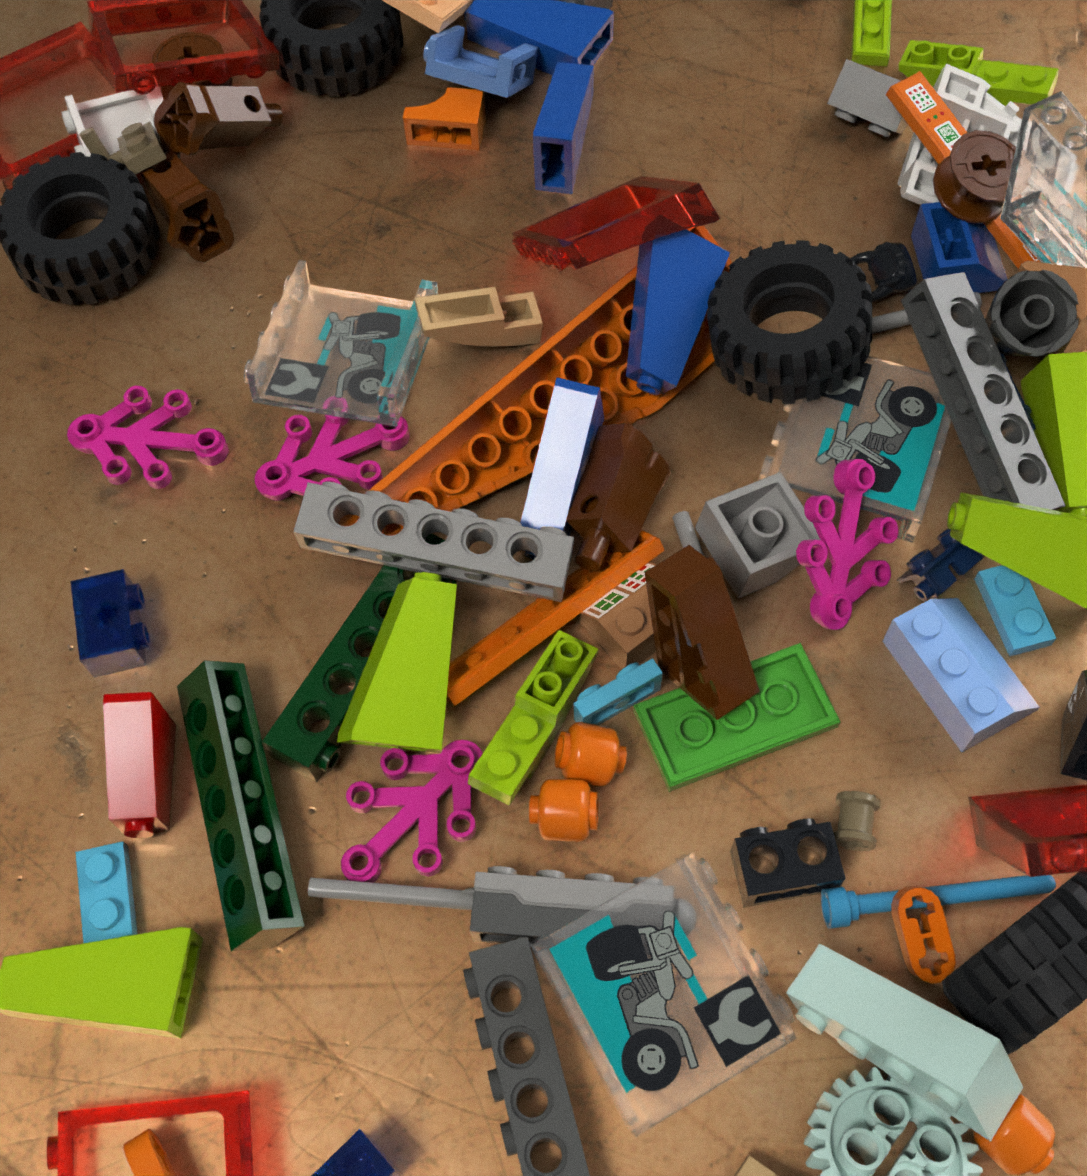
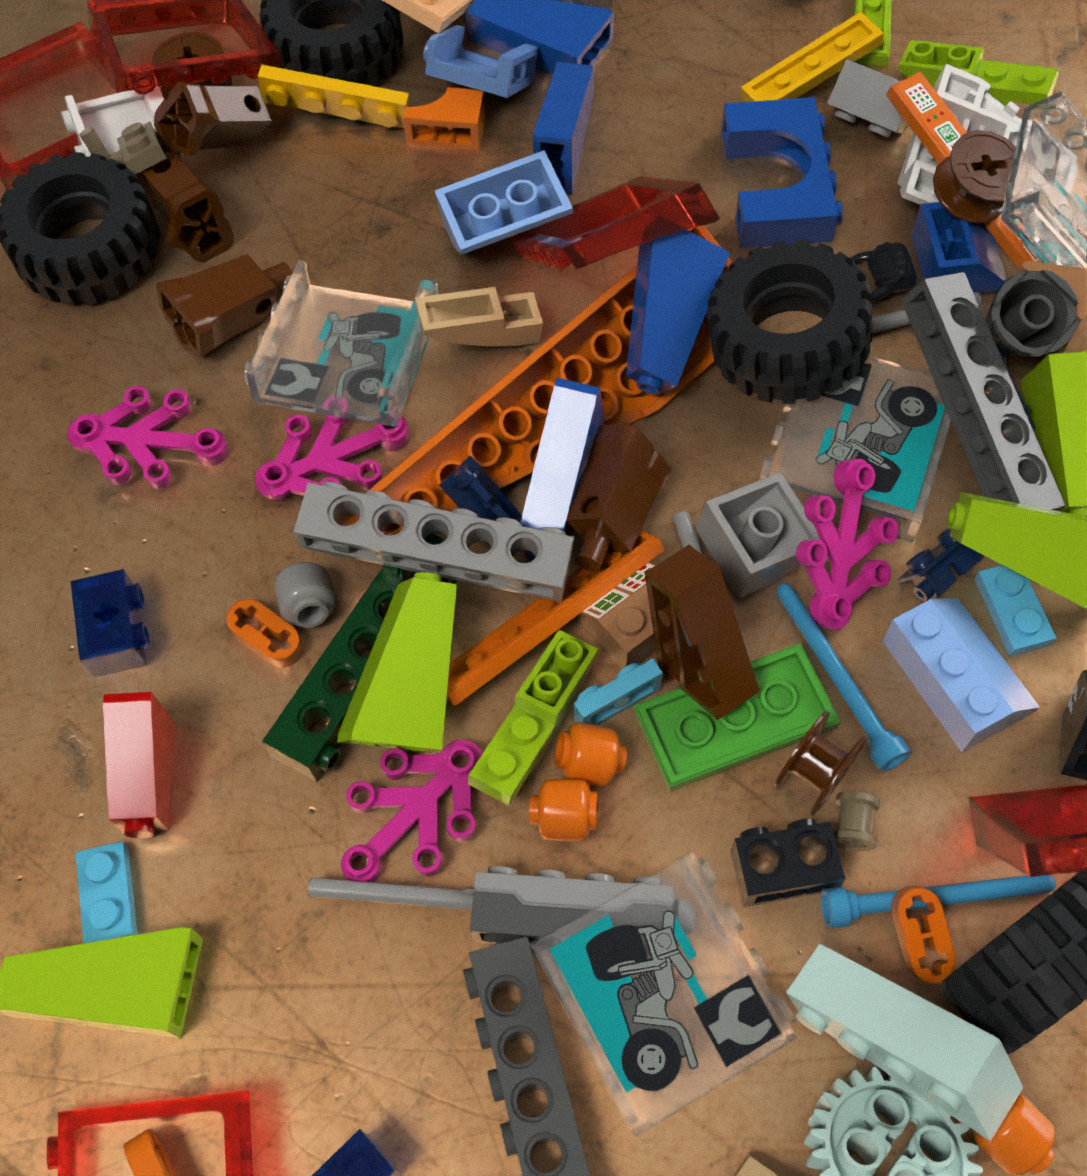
(220, 302): none -> reddish brown piece
(239, 807): dark green brick -> none
(259, 640): none -> orange beam
(304, 594): none -> light grey head
(332, 96): none -> yellow plate
(475, 491): none -> dark blue hinge
(502, 202): none -> light blue slope
(793, 133): none -> blue arch
(815, 61): none -> yellow plate
(819, 762): none -> reddish brown piece
(886, 748): none -> dark azure piece

